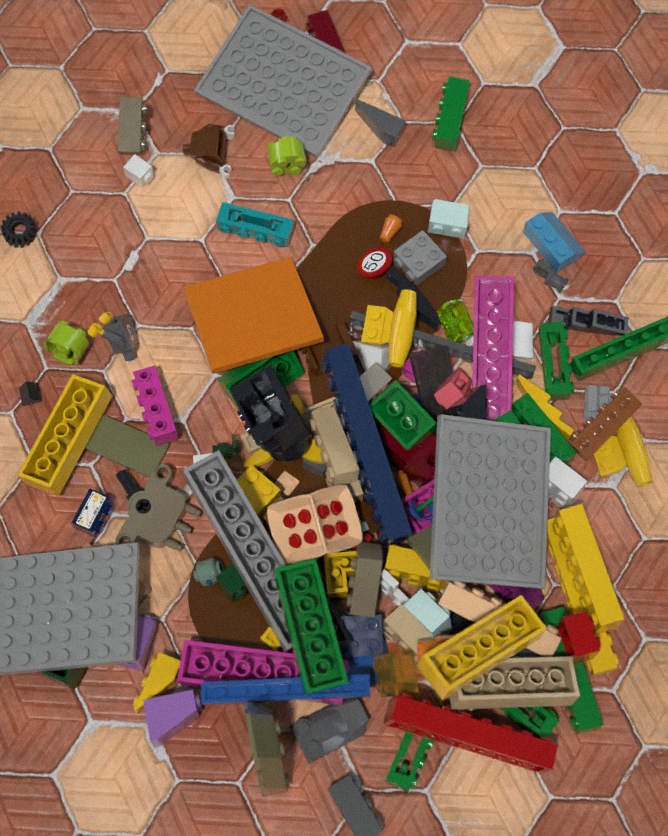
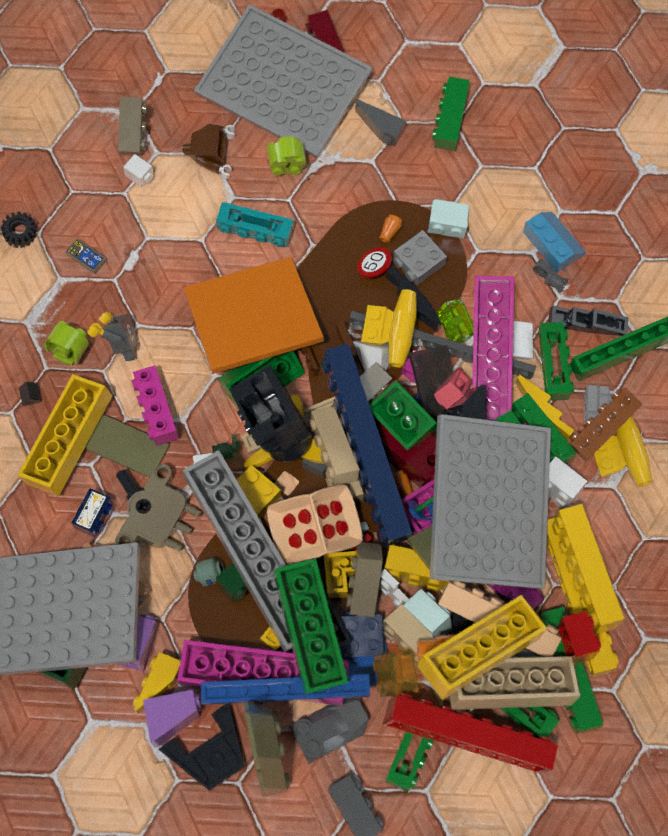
(85, 256): none -> tile
(213, 760): none -> black wing

